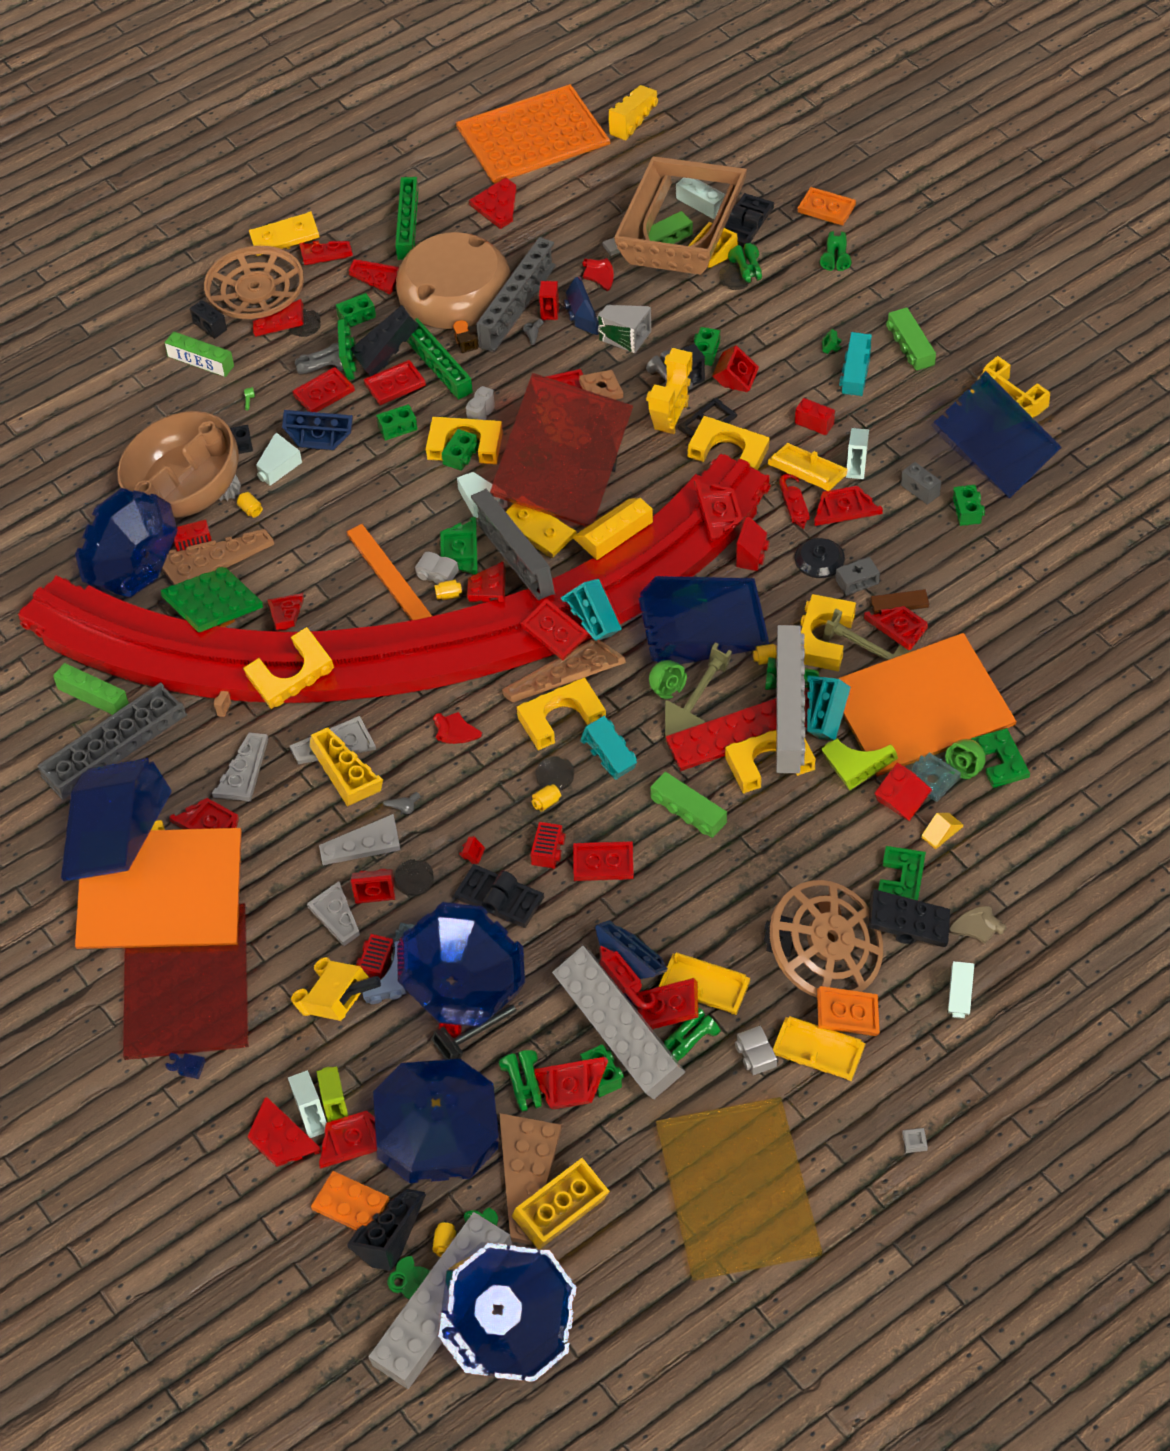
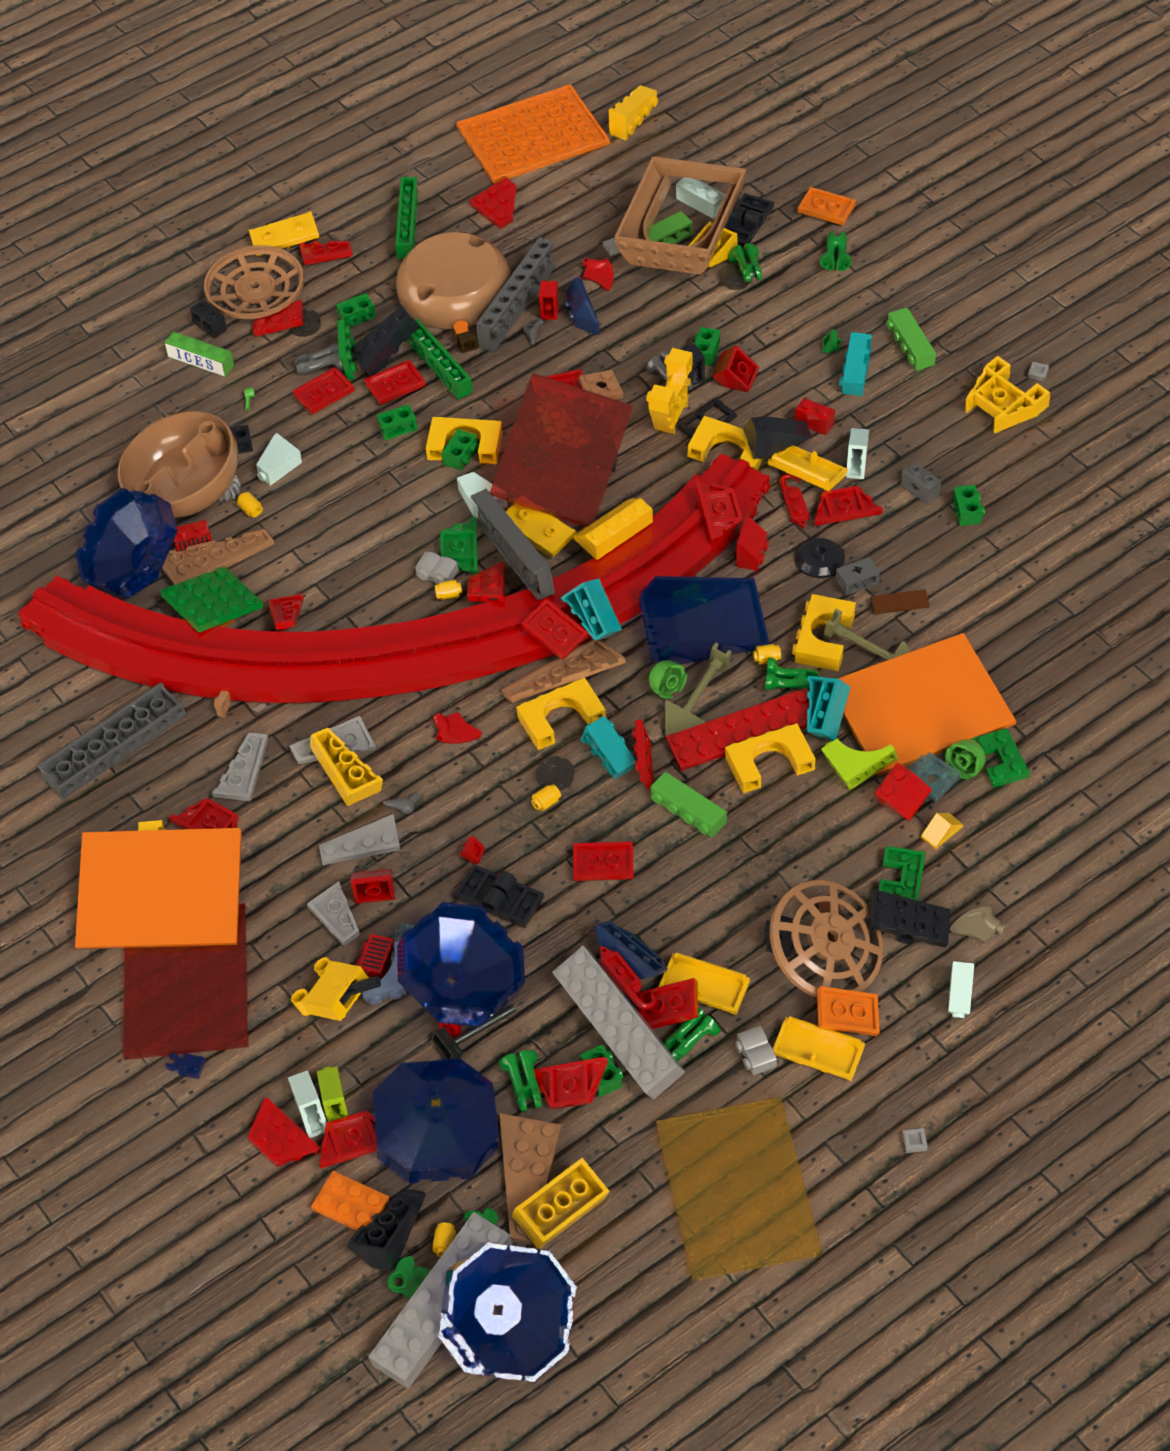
(90, 689): bright green brick -> none
(111, 817): clear blue windscreen -> none
(277, 690): yellow arch -> none
(317, 429): dark blue wedge -> none
(375, 274): red wing -> none
(387, 573): orange tile -> none
(414, 877): clear smoke tile -> none
(481, 404): light grey brick -> none
(547, 845): red brick -> none
(624, 326): light grey slope -> none
(644, 754): none -> red plate
(773, 434): none -> black wedge
(790, 699): light grey brick -> none
(899, 624): red wing -> none
(996, 435): clear blue windscreen -> none
(1038, 371): none -> light grey tile

